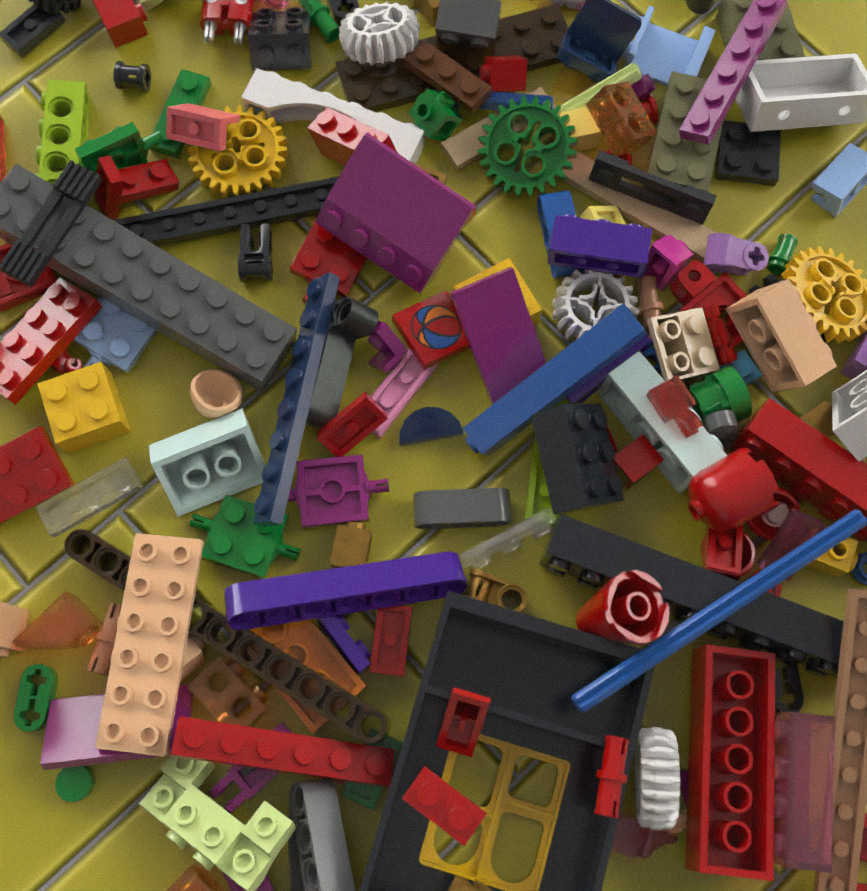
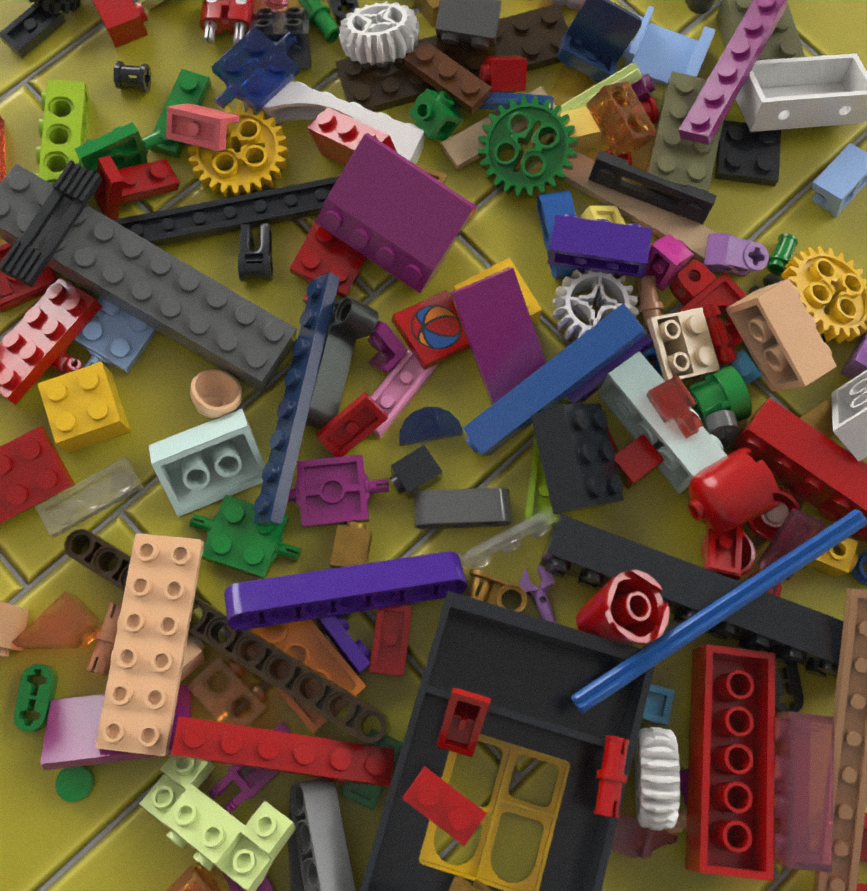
(255, 69): none -> clear blue plate
(415, 472): none -> black brick
(540, 595): none -> medium lavender bar
(658, 705): none -> dark azure plate

